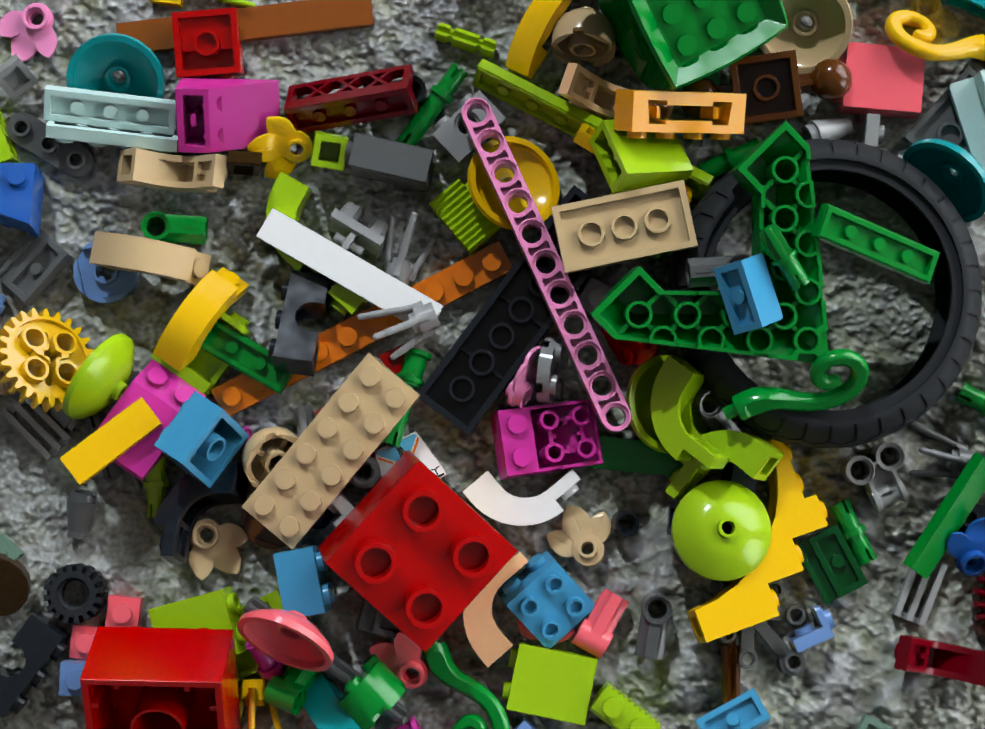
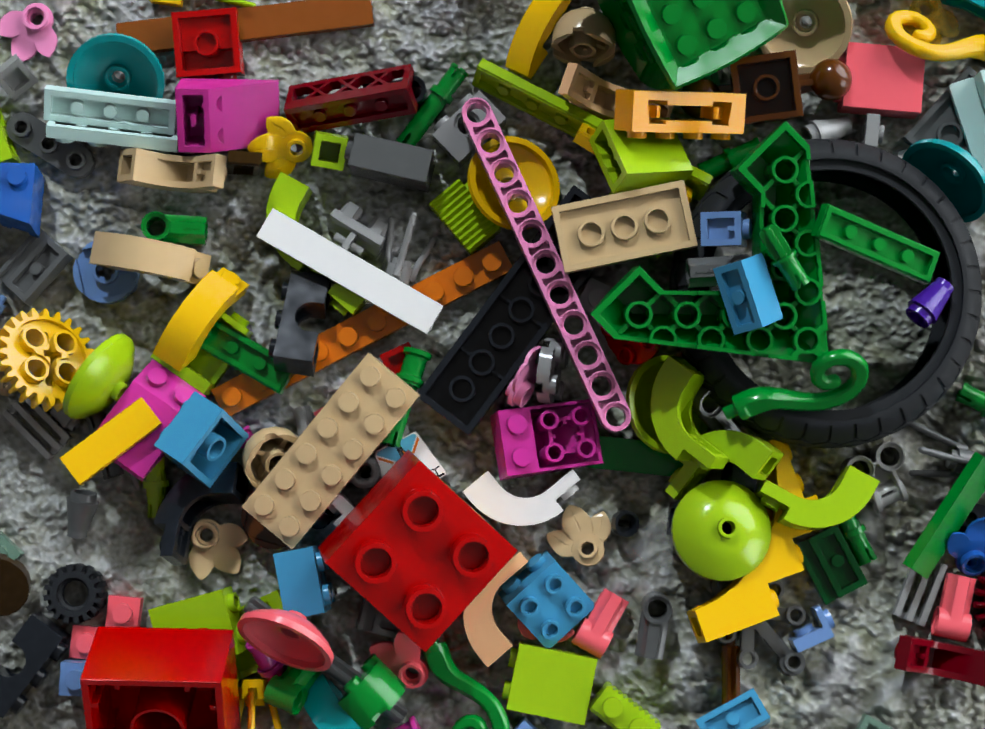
(422, 319): light grey plant -> none
(465, 40): lime axle -> none
(725, 228): none -> medium blue bracket
(846, 499): none -> lime arch
(929, 303): none -> dark purple cone
(953, 616): none -> coral piece

